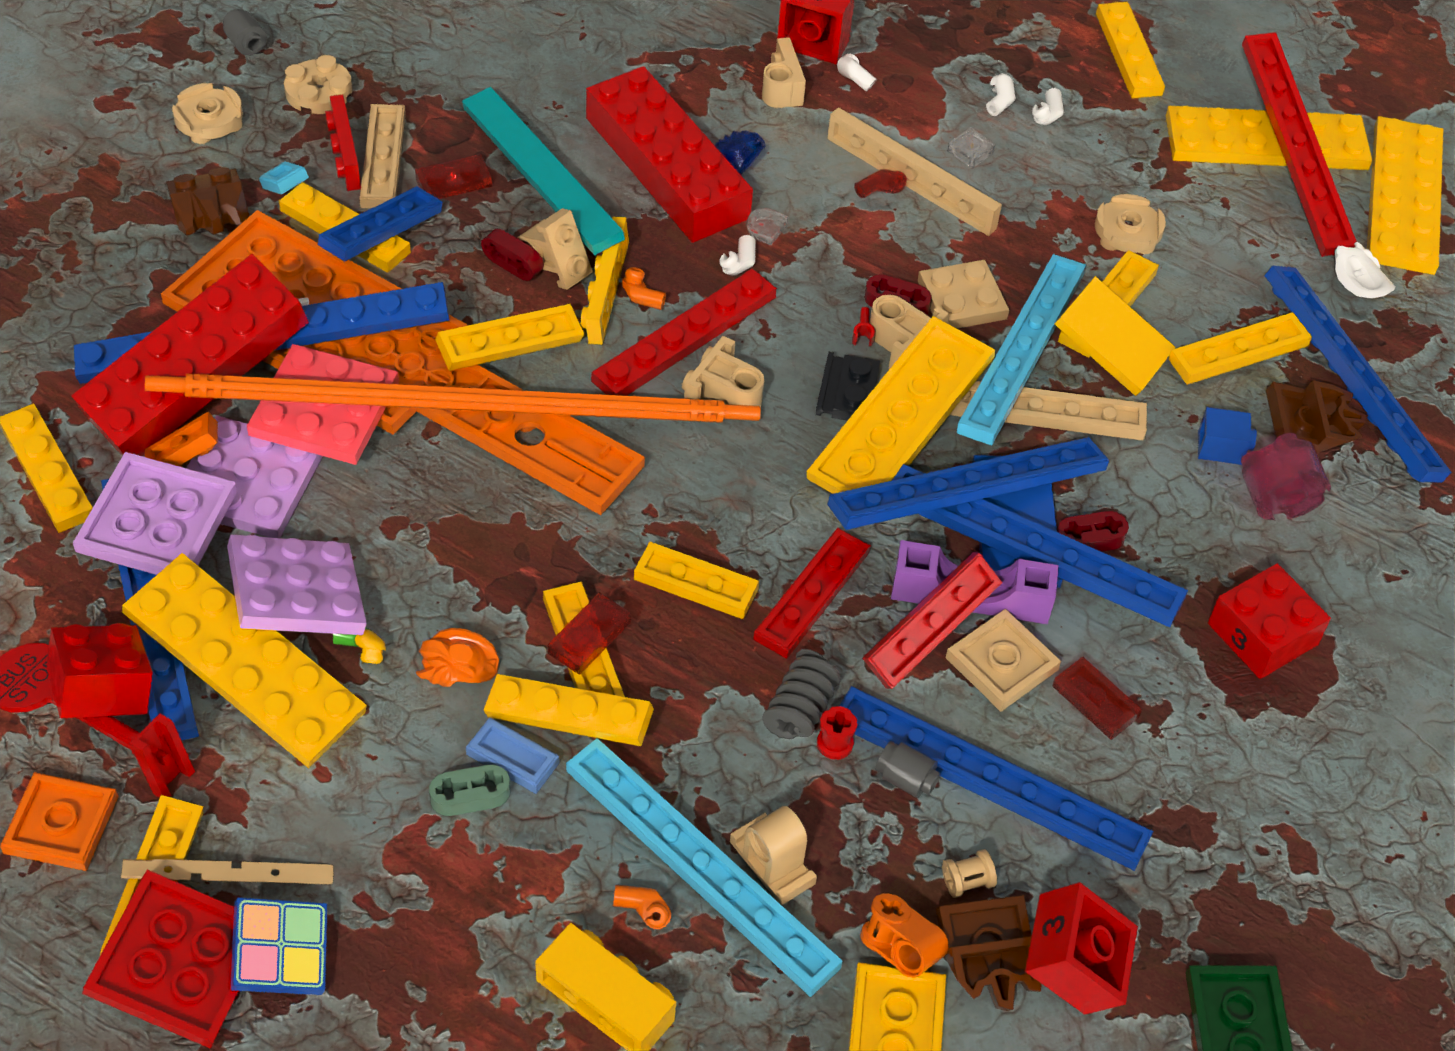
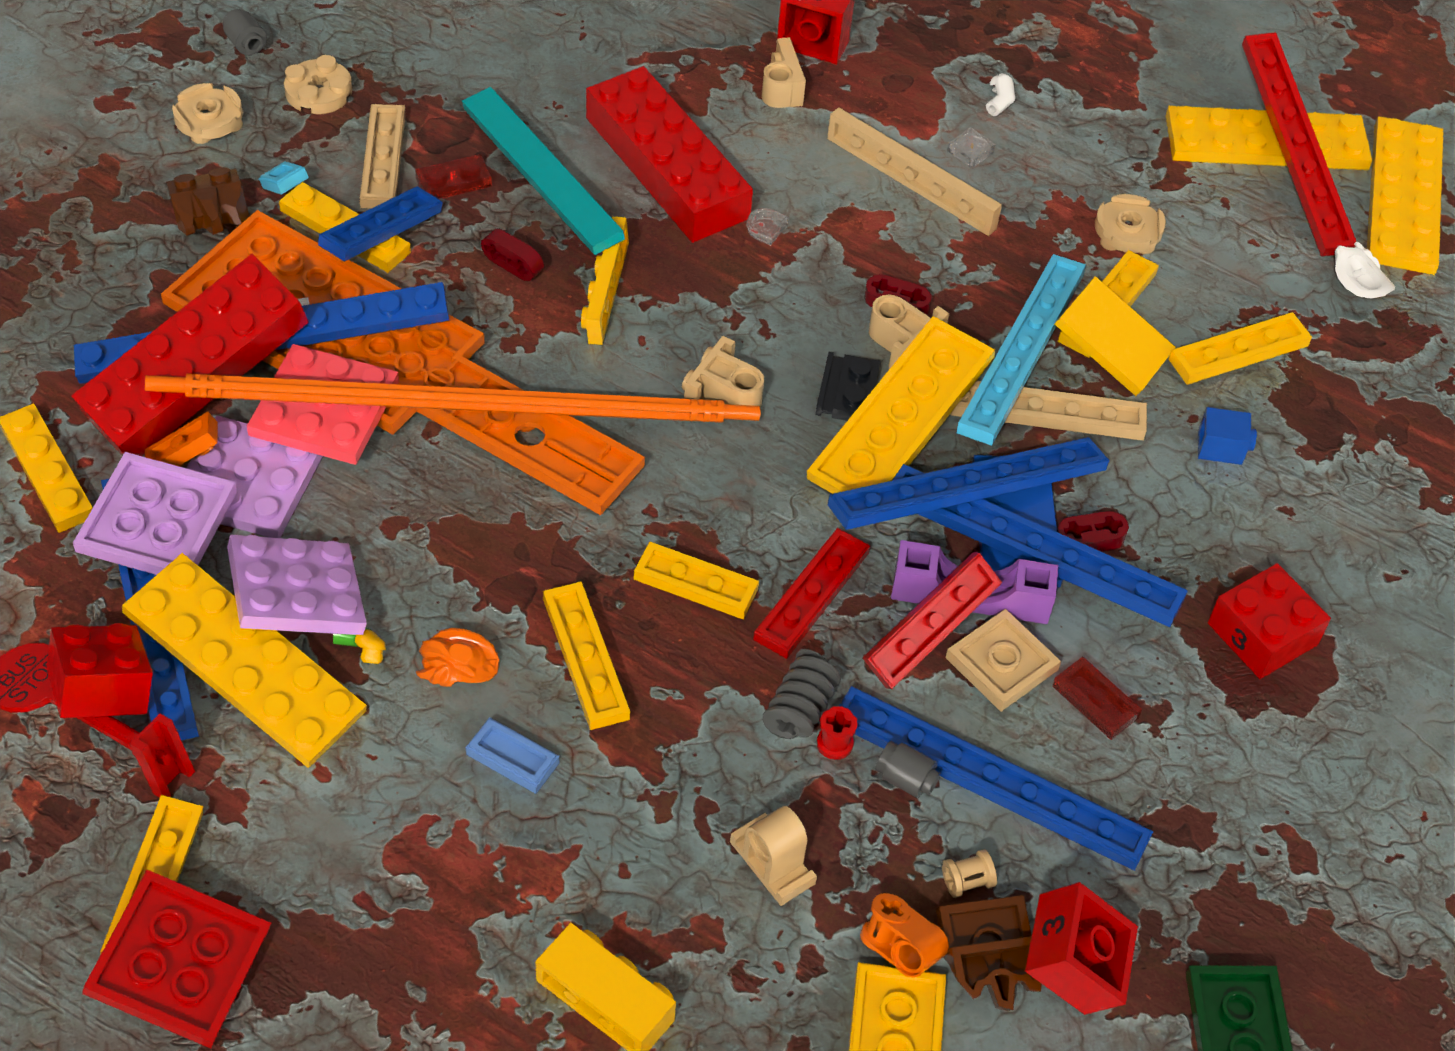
(59, 821): orange tile -> none
(223, 872): tan piece -> none
(279, 946): tile -> none
(343, 143): red plate -> none
(469, 790): sand green beam -> none
(509, 337): yellow plate -> none
(560, 247): tan pin -> none
(569, 709): yellow plate -> none
(589, 633): clear red plate -> none
(639, 293): orange arm -> none
(646, 902): orange arm -> none
(684, 334): red plate -> none
(705, 867): medium azure plate -> none
(741, 149): clear blue hat -> none
(743, 259): white arm -> none
(849, 67): white arm -> none
(864, 328): red hand -> none
(881, 181): clear red arm -> none
(965, 293): tan plate -> none
(1050, 110): white arm -> none
(1130, 50): yellow plate -> none
(1285, 477): clear pink brick -> none
(1315, 413): reddish brown plate -> none
(1358, 375): blue plate -> none

